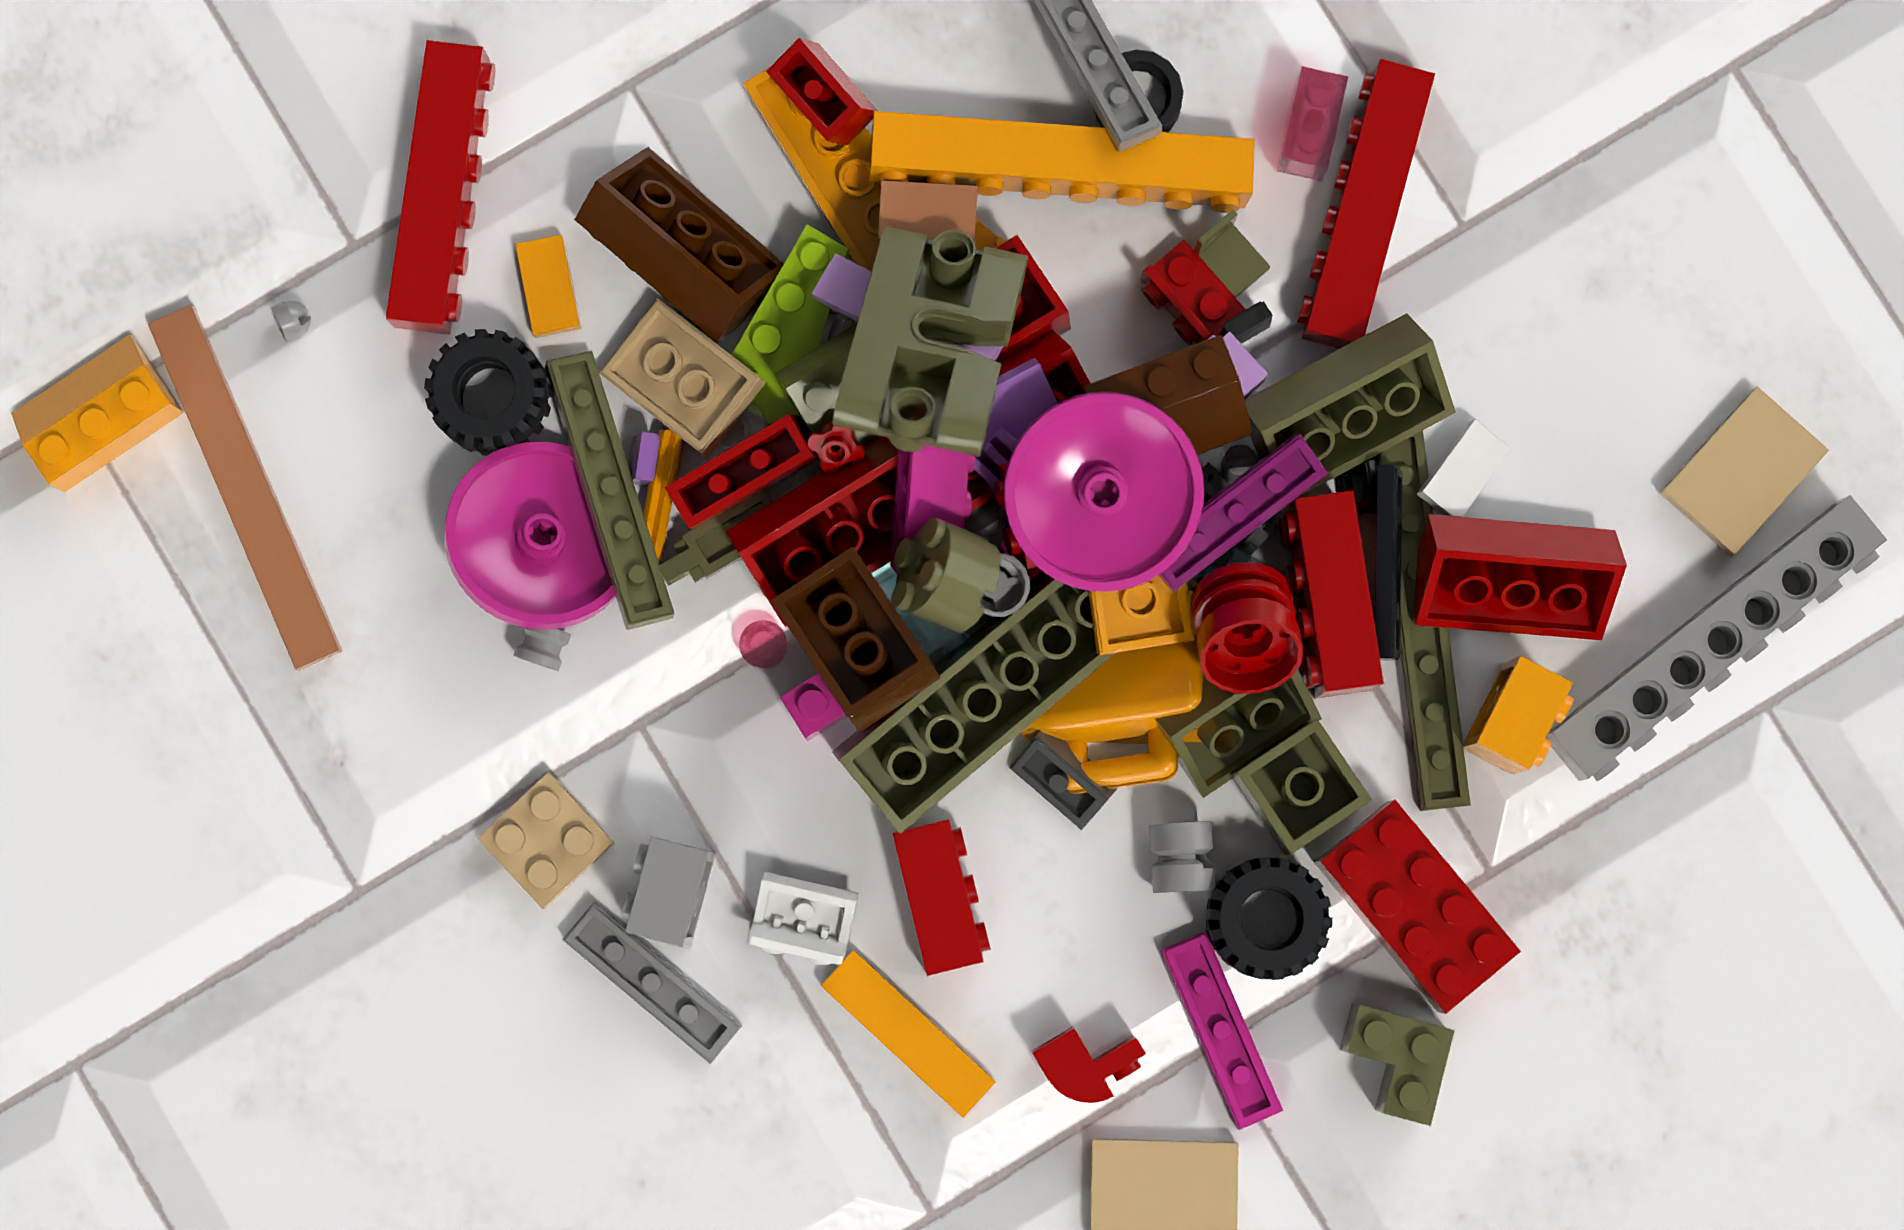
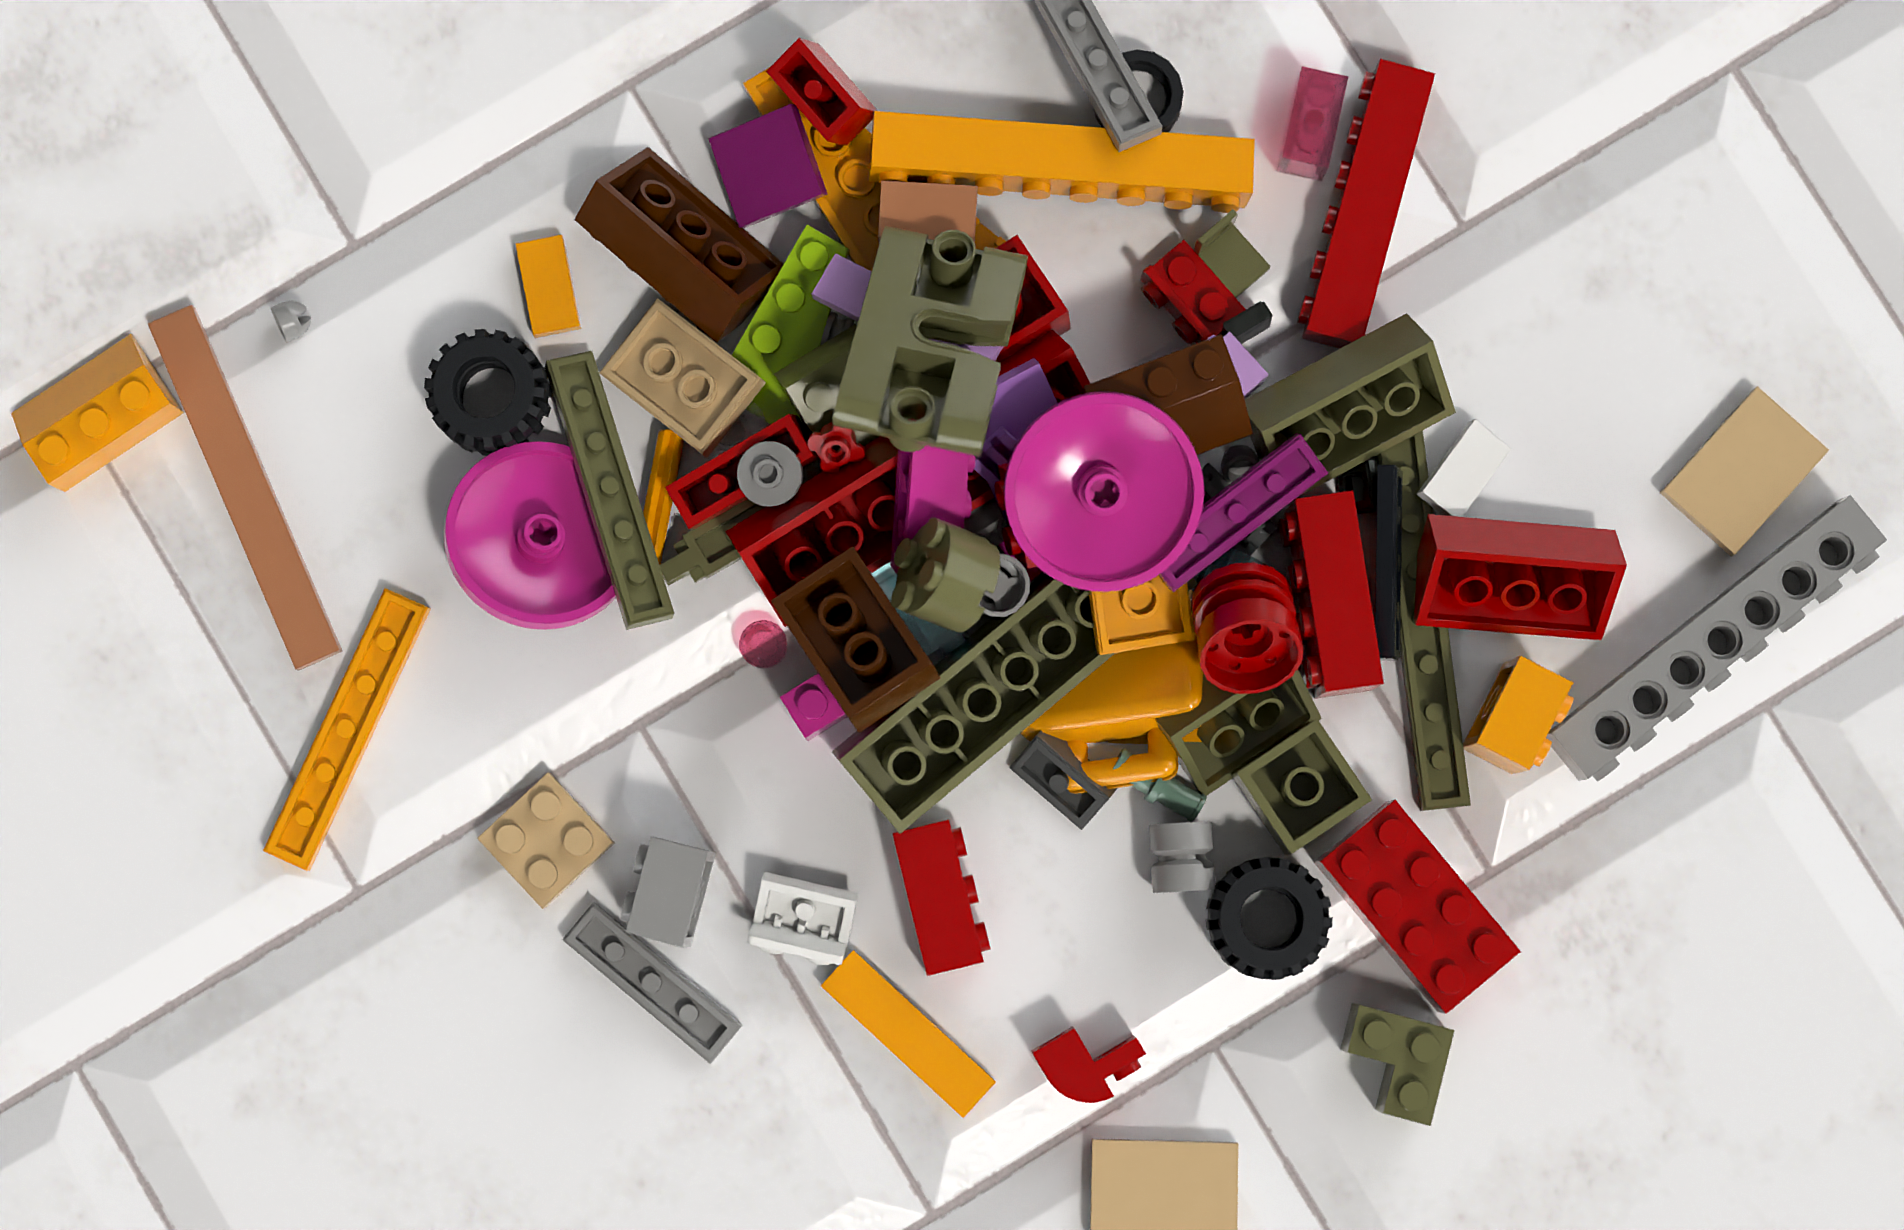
(346, 730): none -> light orange tile
(439, 187): red brick -> none
(543, 647): light grey wheel -> none
(644, 457): medium lavender tile -> none
(767, 166): none -> magenta tile
(769, 473): none -> light grey piece
(1169, 793): none -> sand green pin
(1221, 1030): dark pink tile -> none

